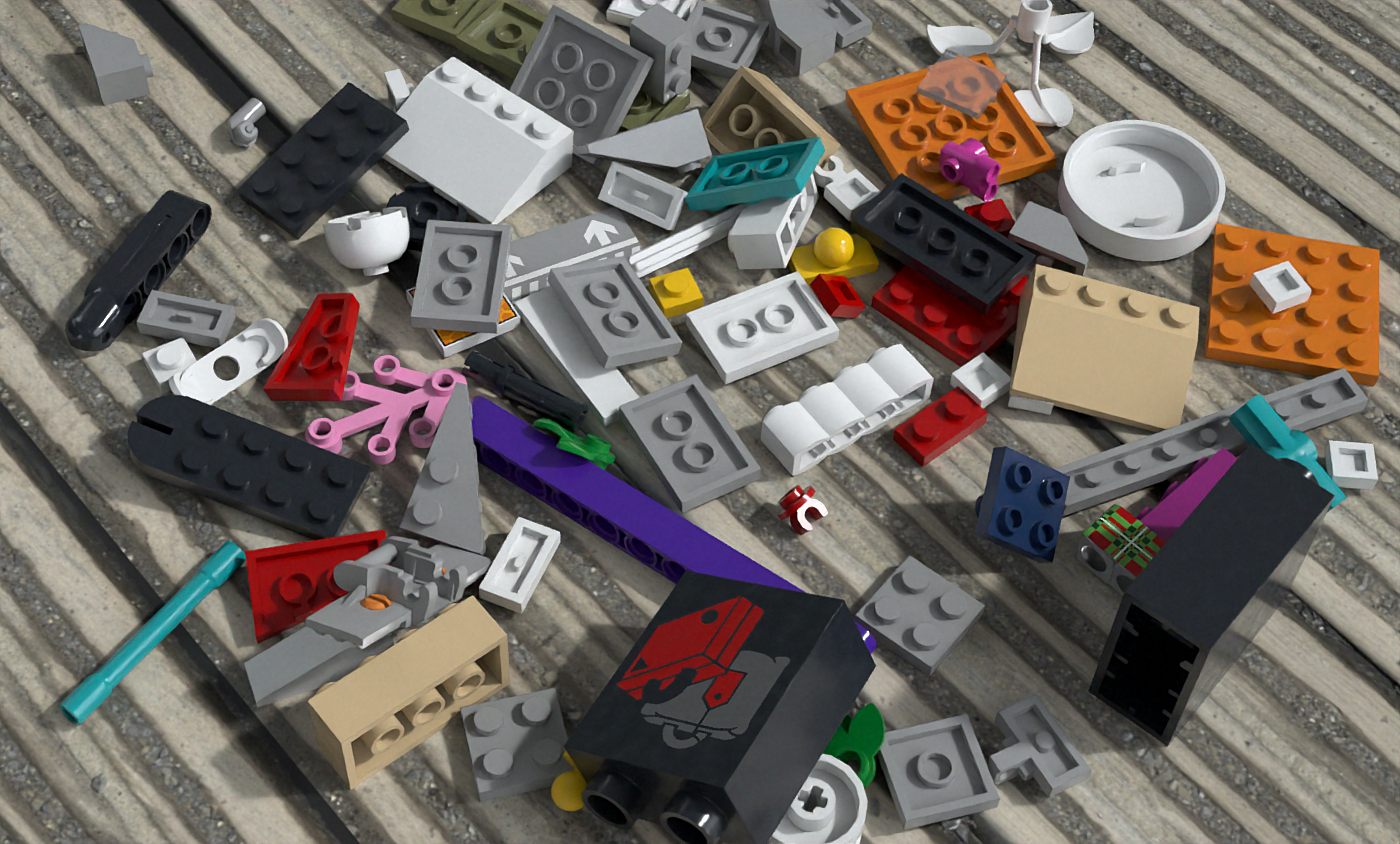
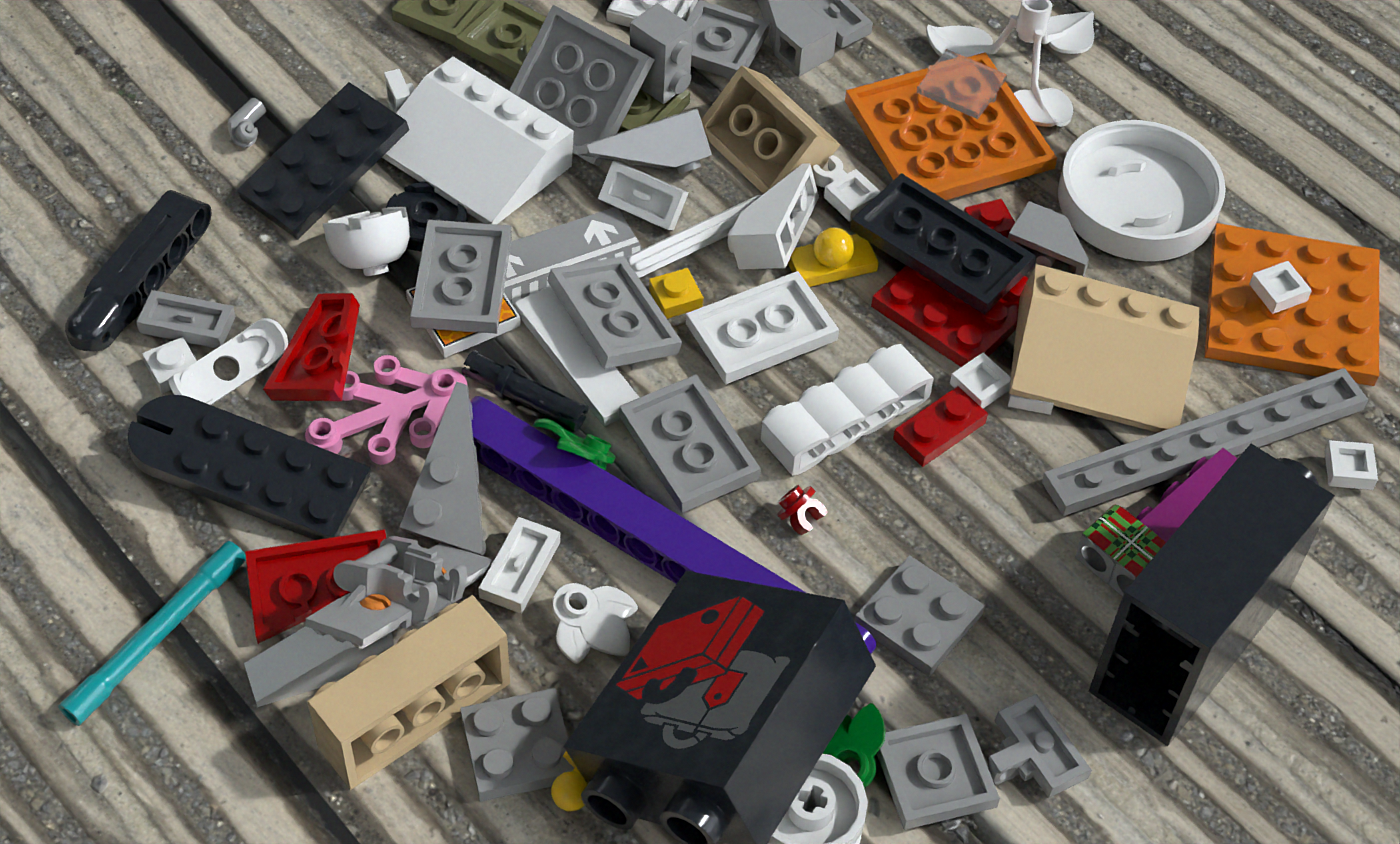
(115, 64): light grey slope -> none
(597, 625): none -> white plate
(755, 175): teal plate -> none
(837, 296): red plate -> none
(971, 167): dark pink plate -> none
(1022, 505): dark blue plate -> none
(1267, 431): teal piece -> none

